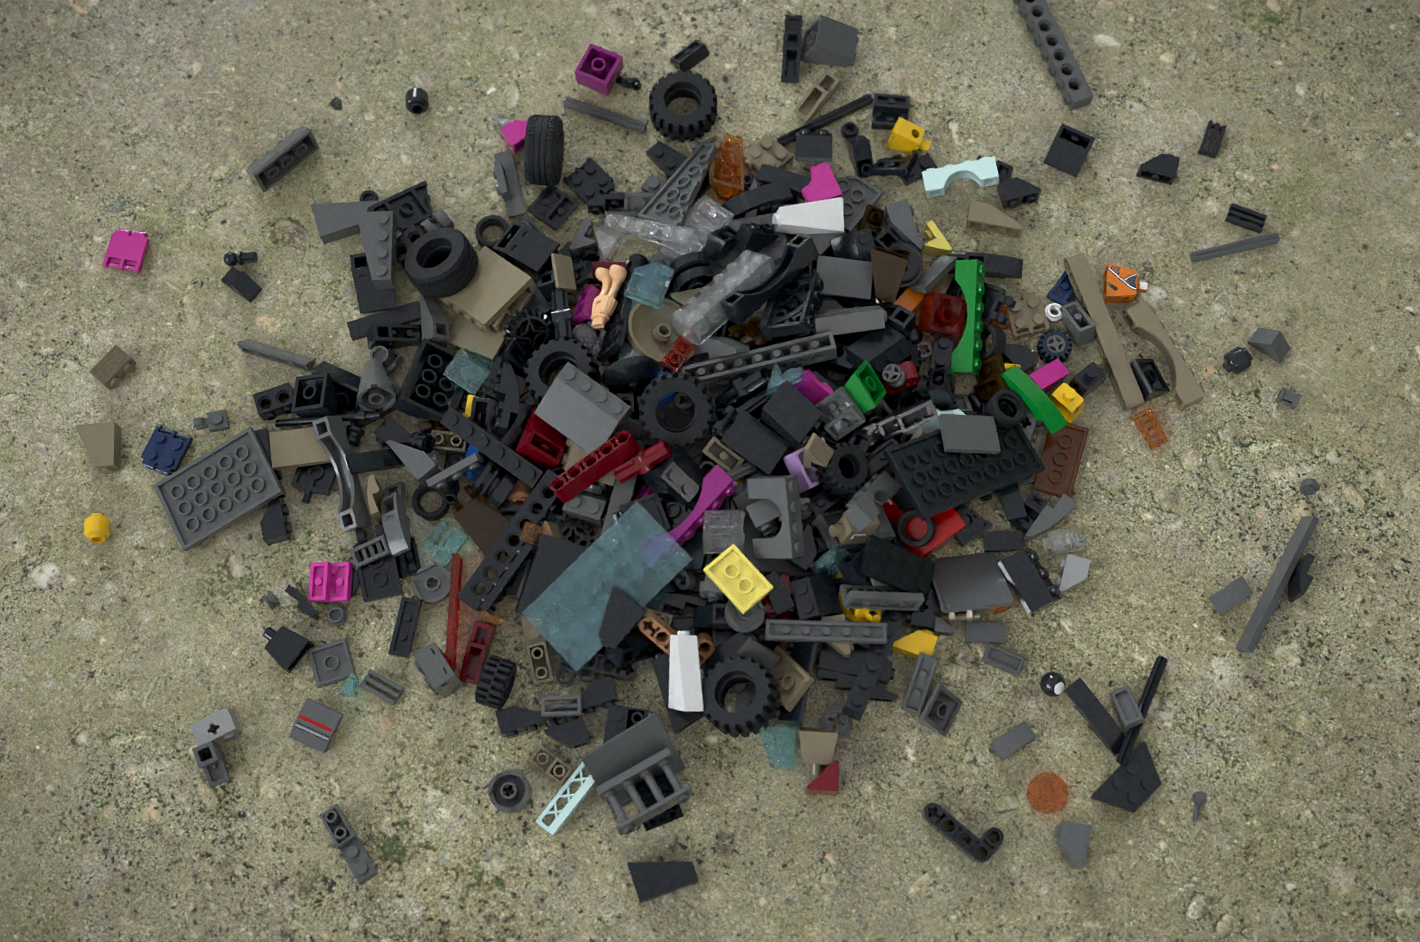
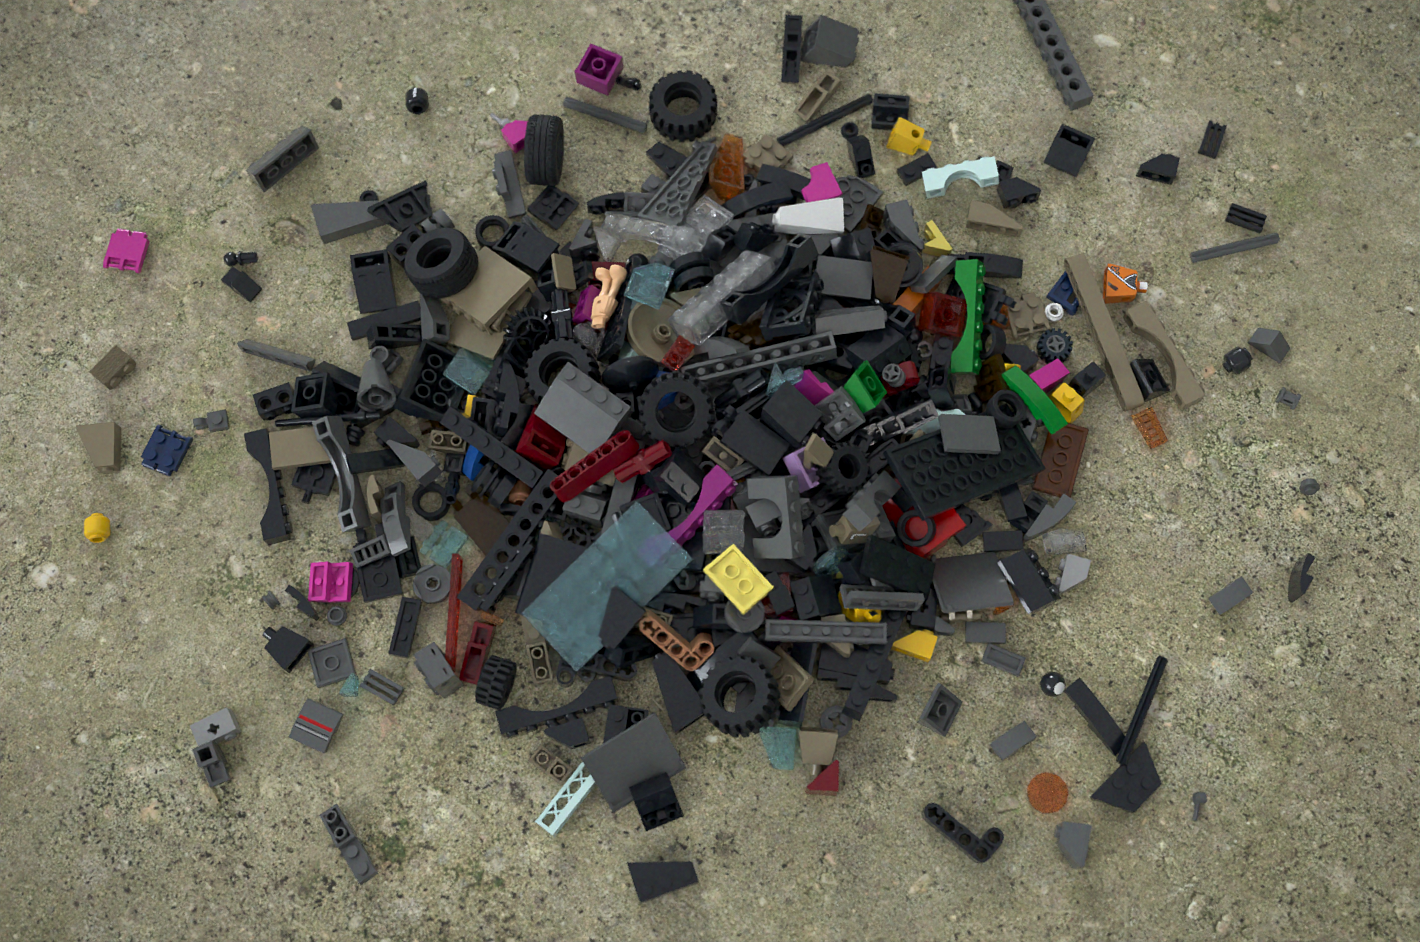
(218, 489): dark grey plate -> none
(380, 241): dark grey wedge -> none
(421, 442): black wheel -> none
(456, 471): dark grey plate -> none
(506, 780): dark grey brick -> none
(531, 533): clear orange slope -> none
(578, 705): dark grey tile -> none
(589, 181): black plate -> none
(643, 771): dark grey fence -> none
(684, 673): white slope -> none
(690, 56): black slope -> none
(813, 145): black slope -> none
(895, 165): black wing -> none
(919, 683): dark grey tile -> none
(1078, 323): dark grey slope -> none
(1127, 707): dark grey tile -> none
(1277, 584): dark grey tile -> none

